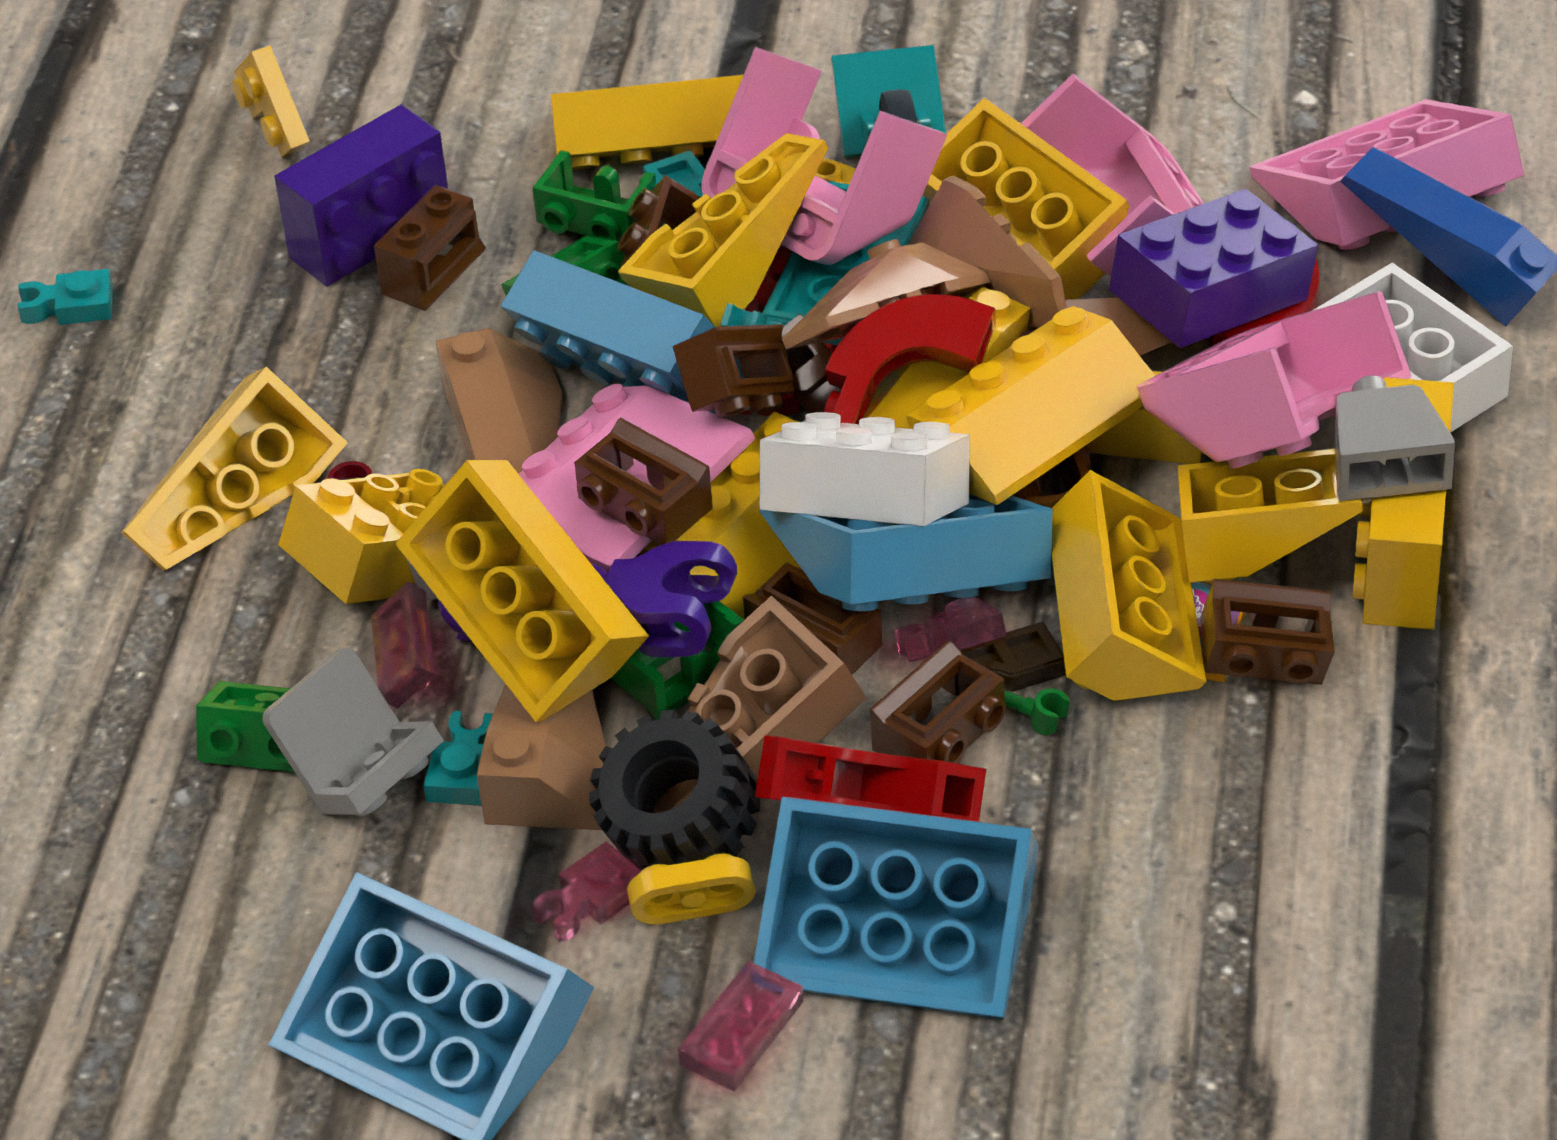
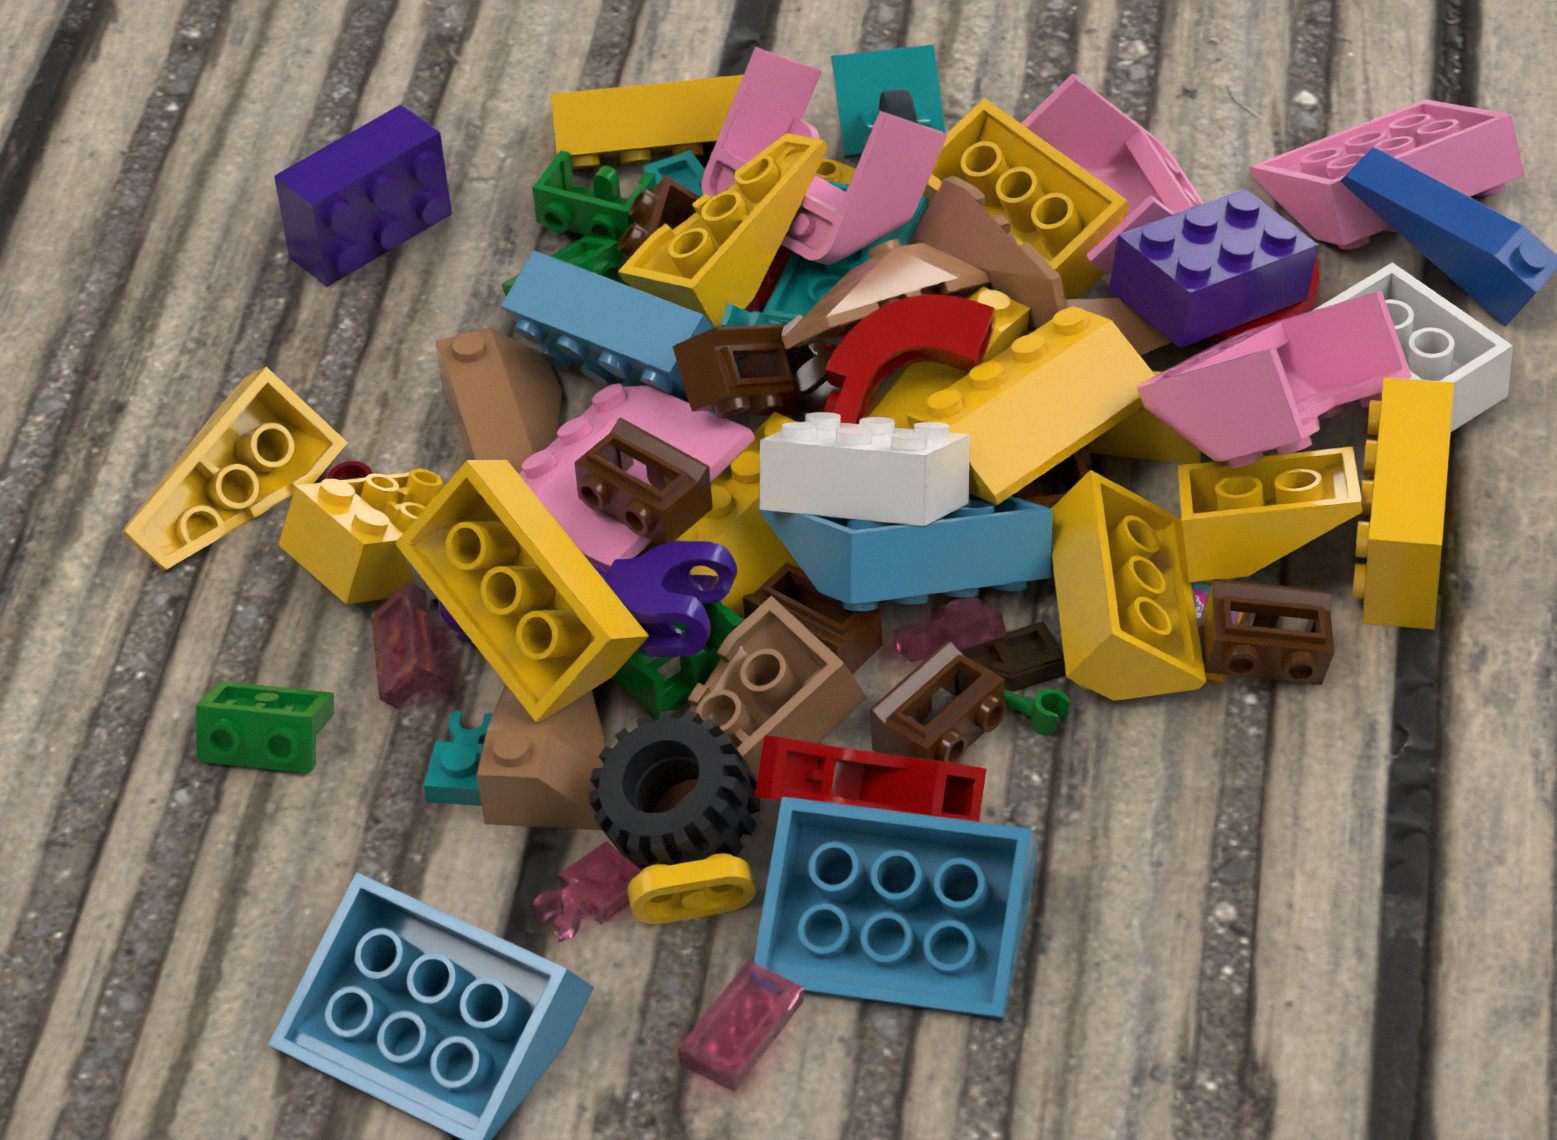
(73, 299): teal plate -> none
(265, 92): yellow plate -> none
(347, 737): light grey bracket -> none
(409, 251): reddish brown window -> none
(1389, 442): light grey torso -> none

